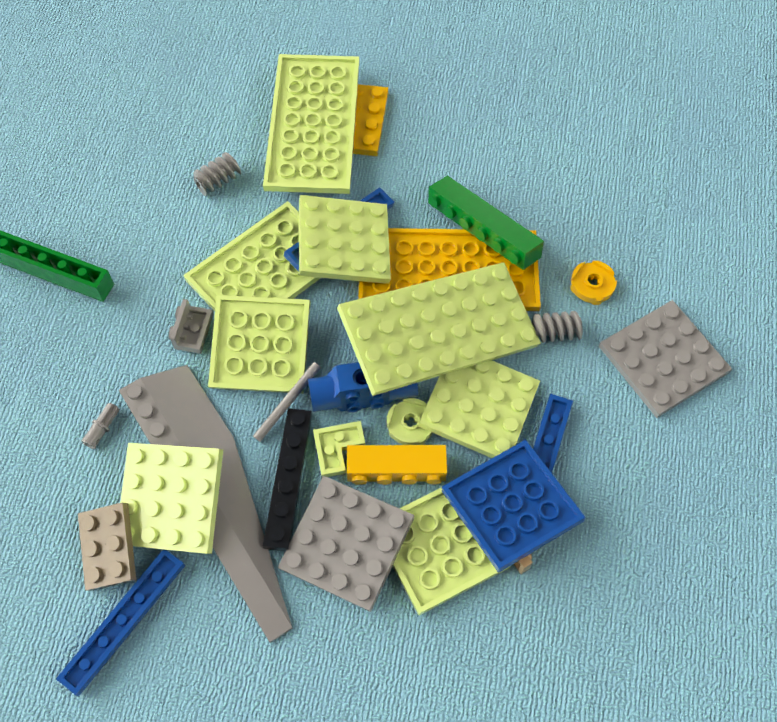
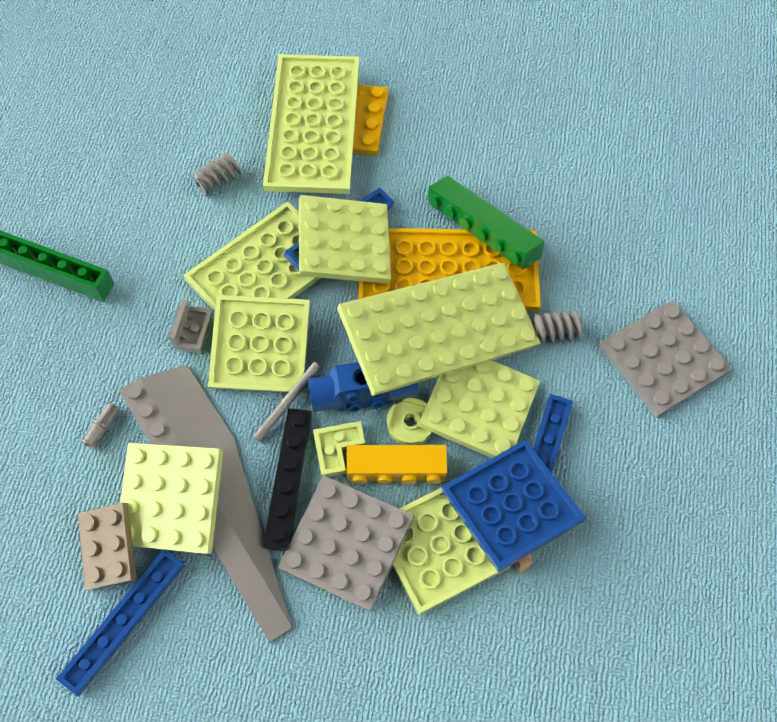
(593, 293): yellow plate -> none

